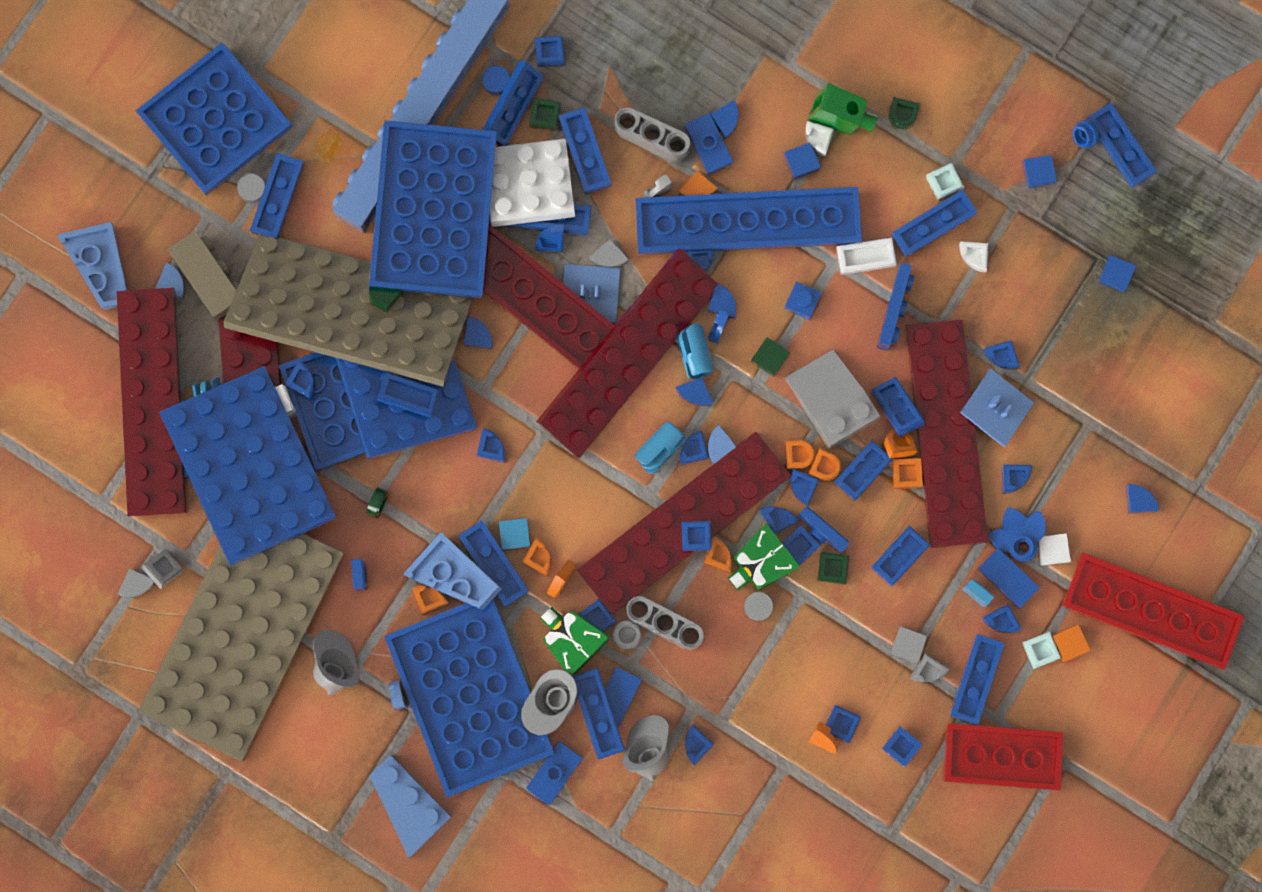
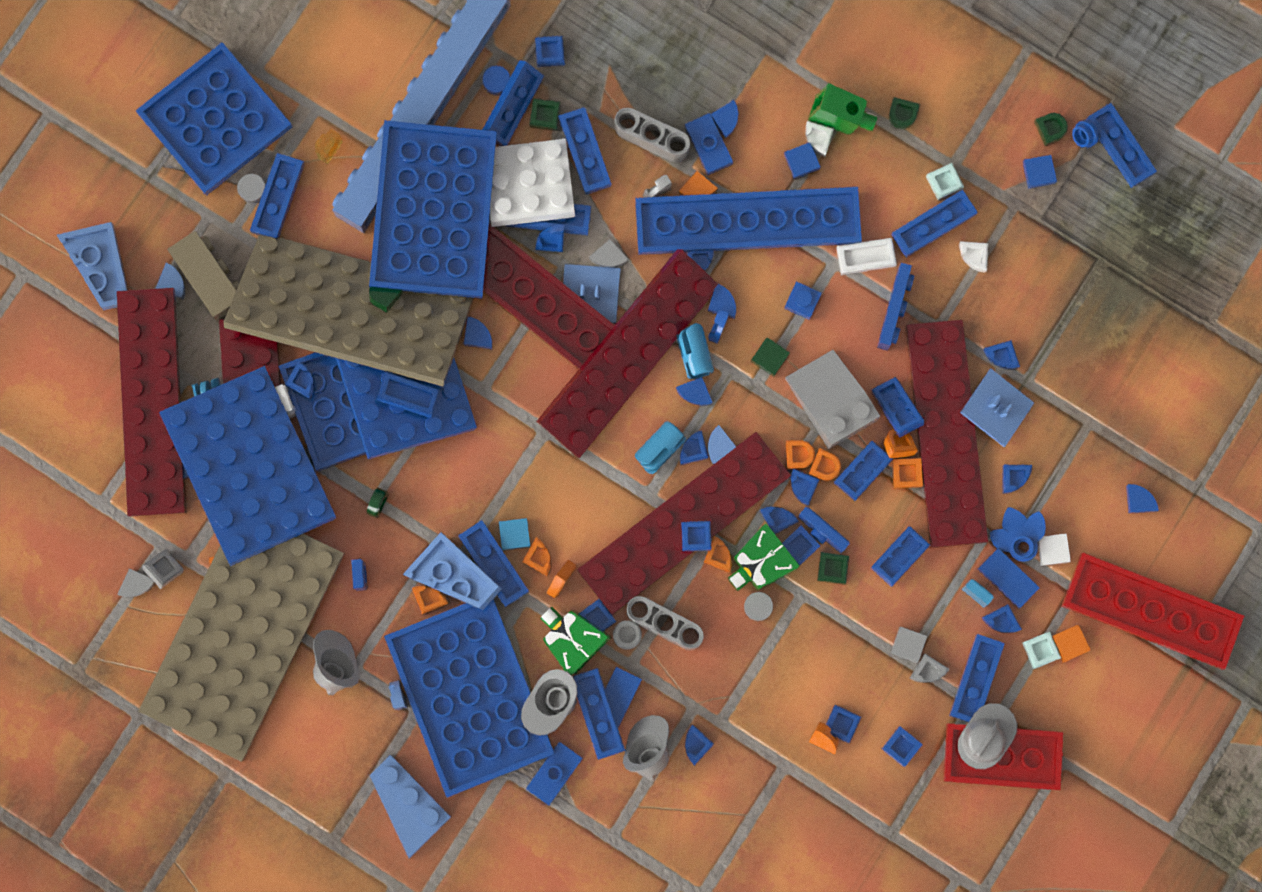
(491, 447): blue tile -> none
(987, 736): none -> light grey piece
(1051, 127): none -> dark green tile
(1117, 273): blue tile -> none

